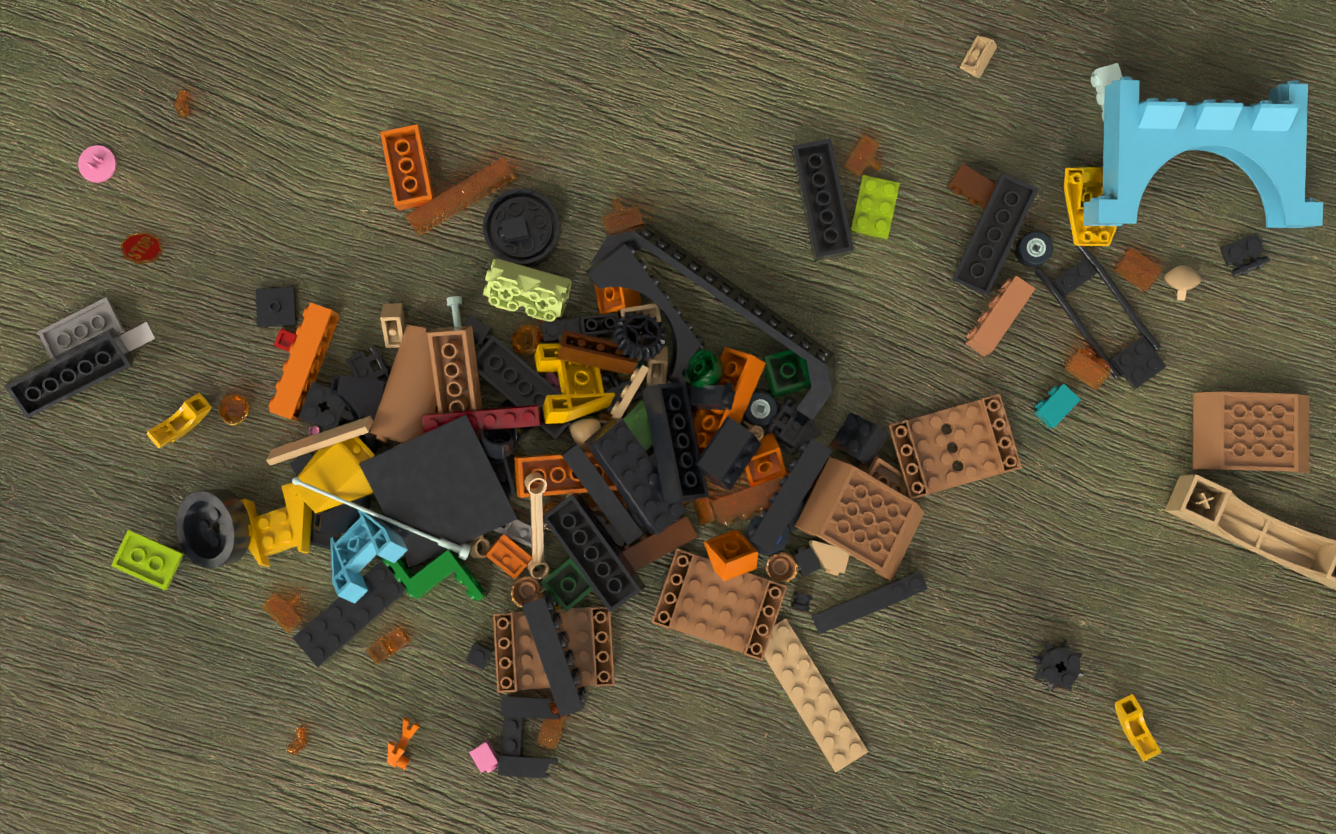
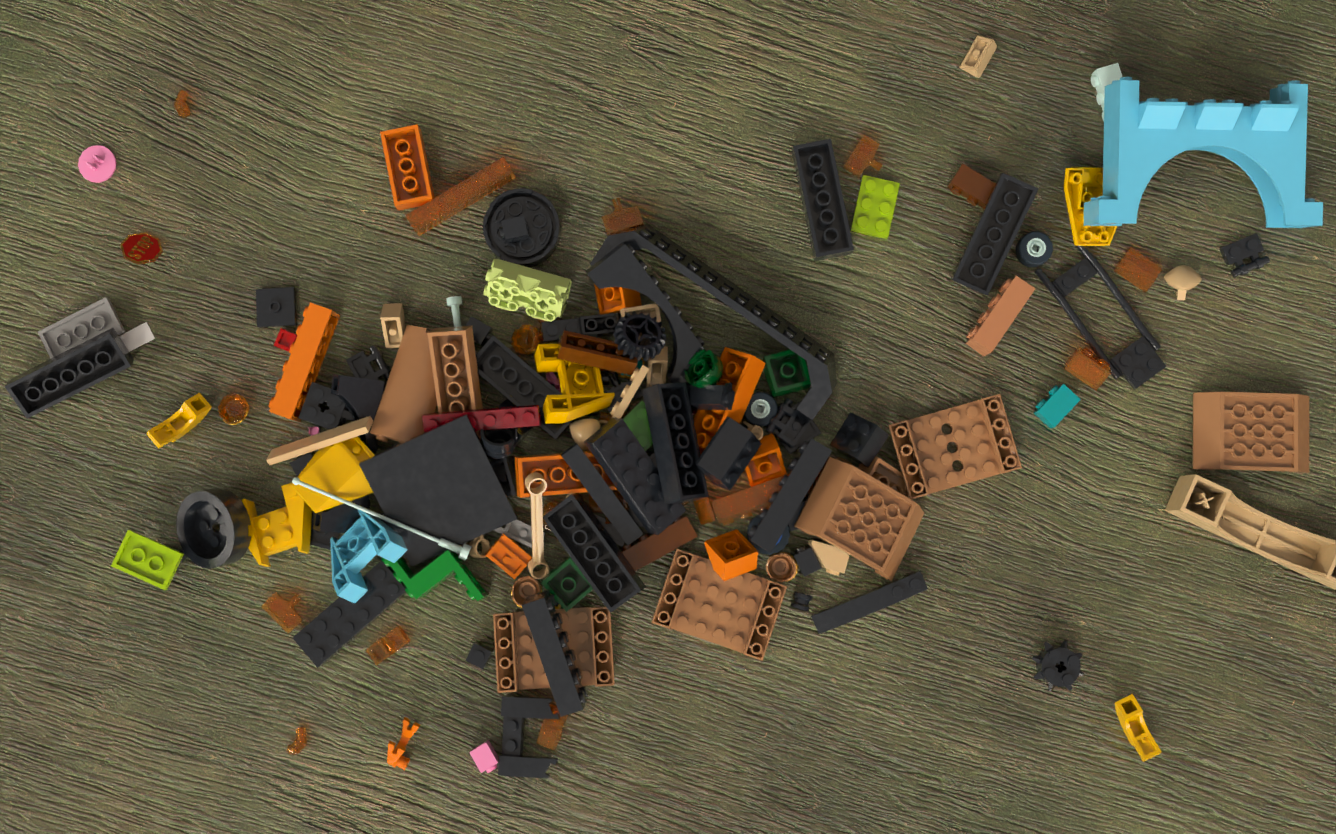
(812, 697): tan plate -> none

